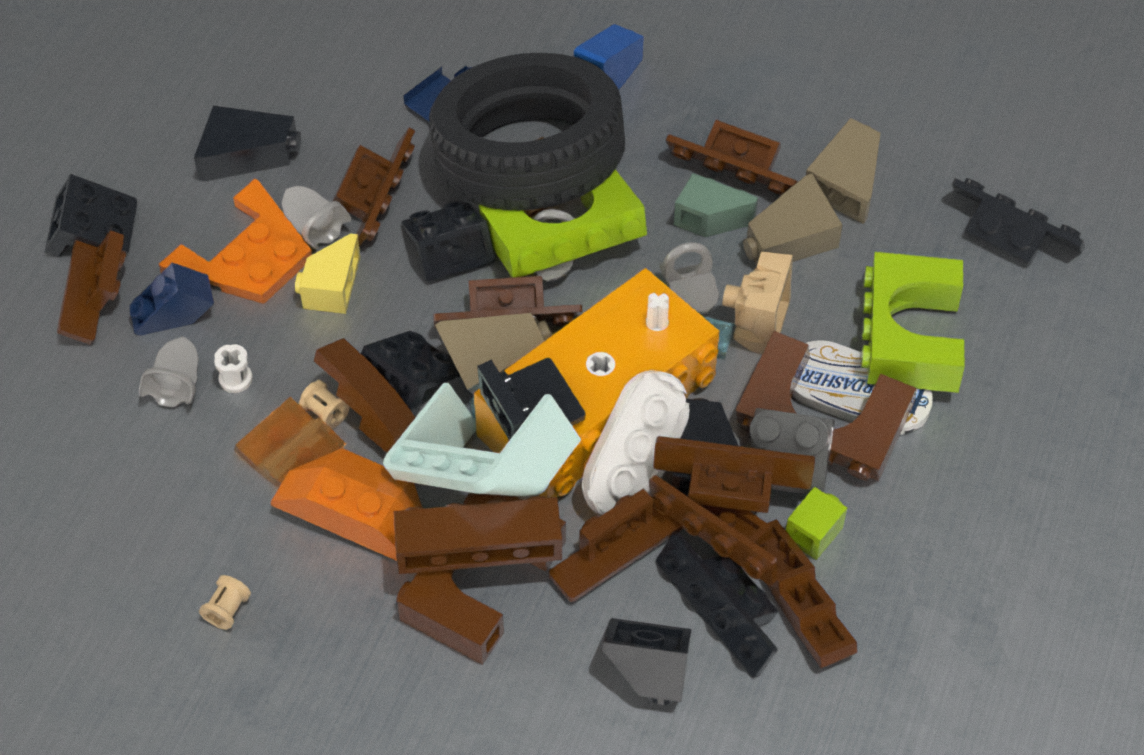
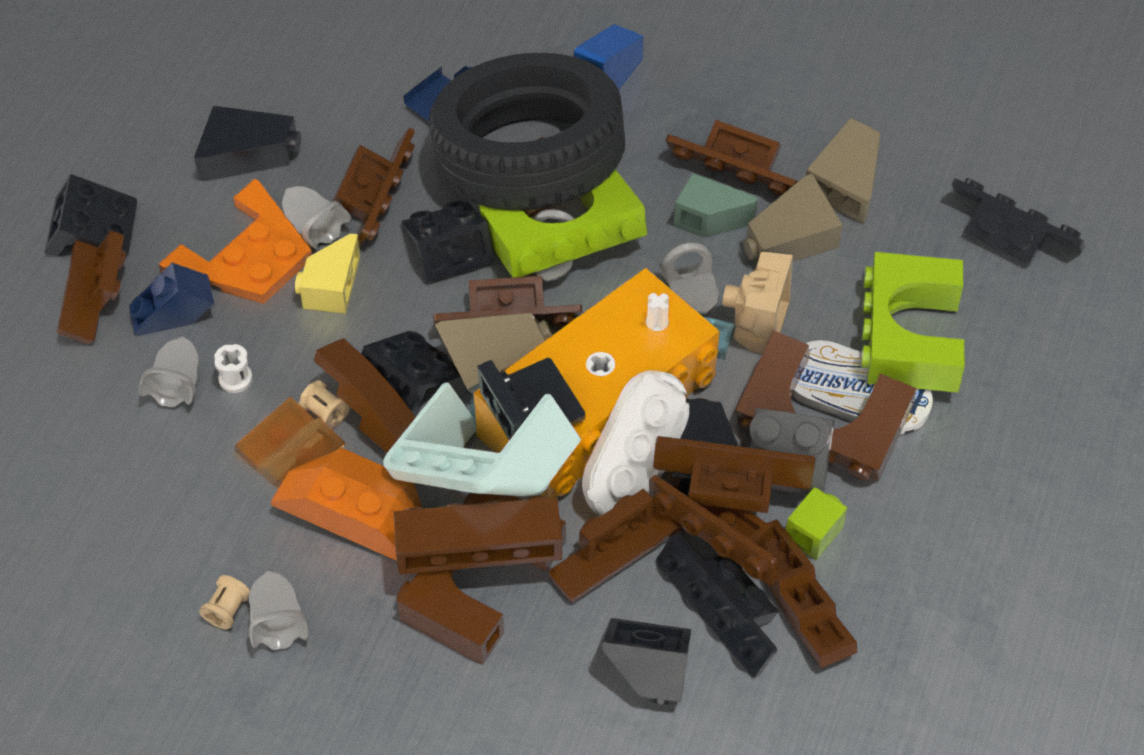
(275, 613): none -> light grey piece

